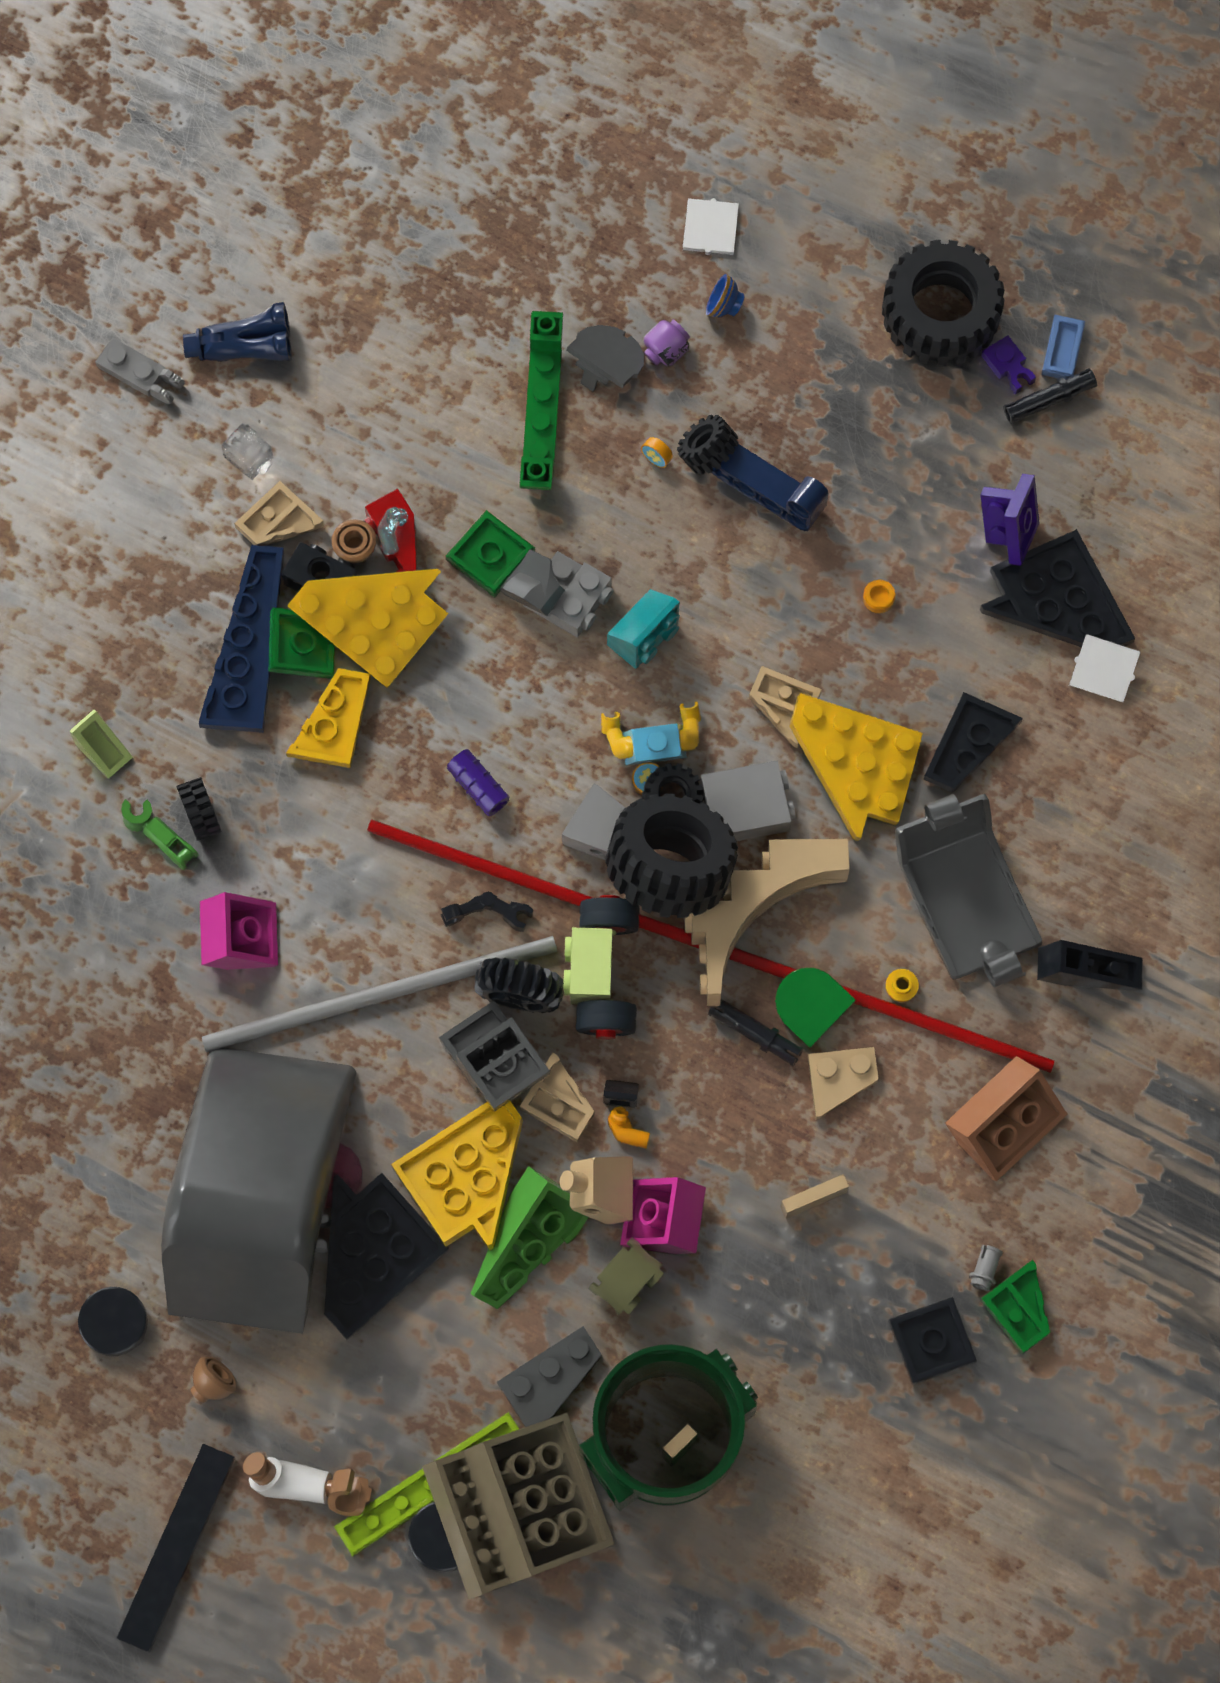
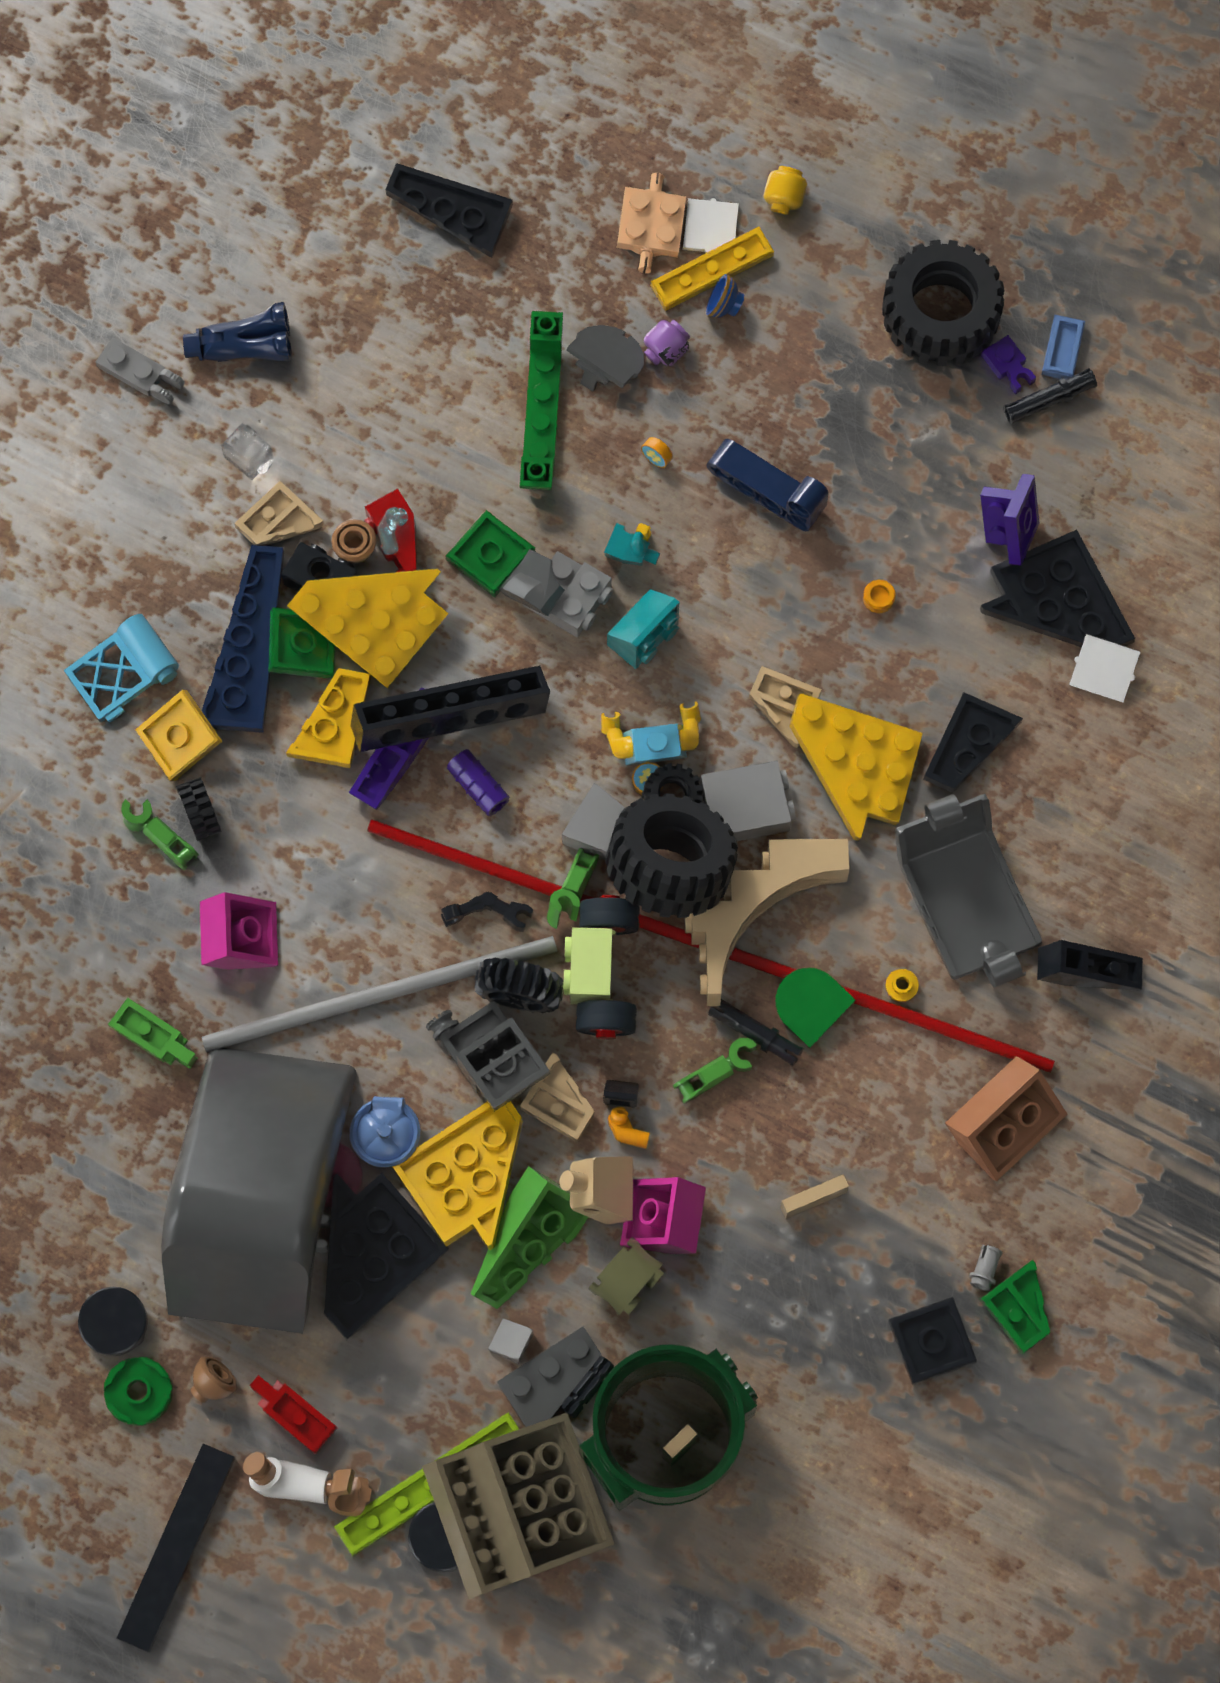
(100, 744): yellowish green slope -> none
(138, 1411): none -> green tile
(145, 654): none -> medium azure piece
(152, 1034): none -> bright green hinge
(178, 735): none -> yellow plate
(294, 1414): none -> red hinge
(384, 771): none -> dark purple slope
(385, 1131): none -> medium blue piece
(442, 1024): none -> dark grey bush
(449, 708): none -> black brick
(453, 206): none -> black wing
(511, 1340): none -> light grey slope
(569, 895): none -> bright green piece
(587, 1387): none -> black axle
(631, 547): none -> teal piece
(651, 222): none -> light nougat plate
(707, 444): black tyre -> none
(708, 268): none -> yellow tile
(717, 1070): none -> bright green piece
(785, 190): none -> yellow head
(840, 1076): tan wing -> none

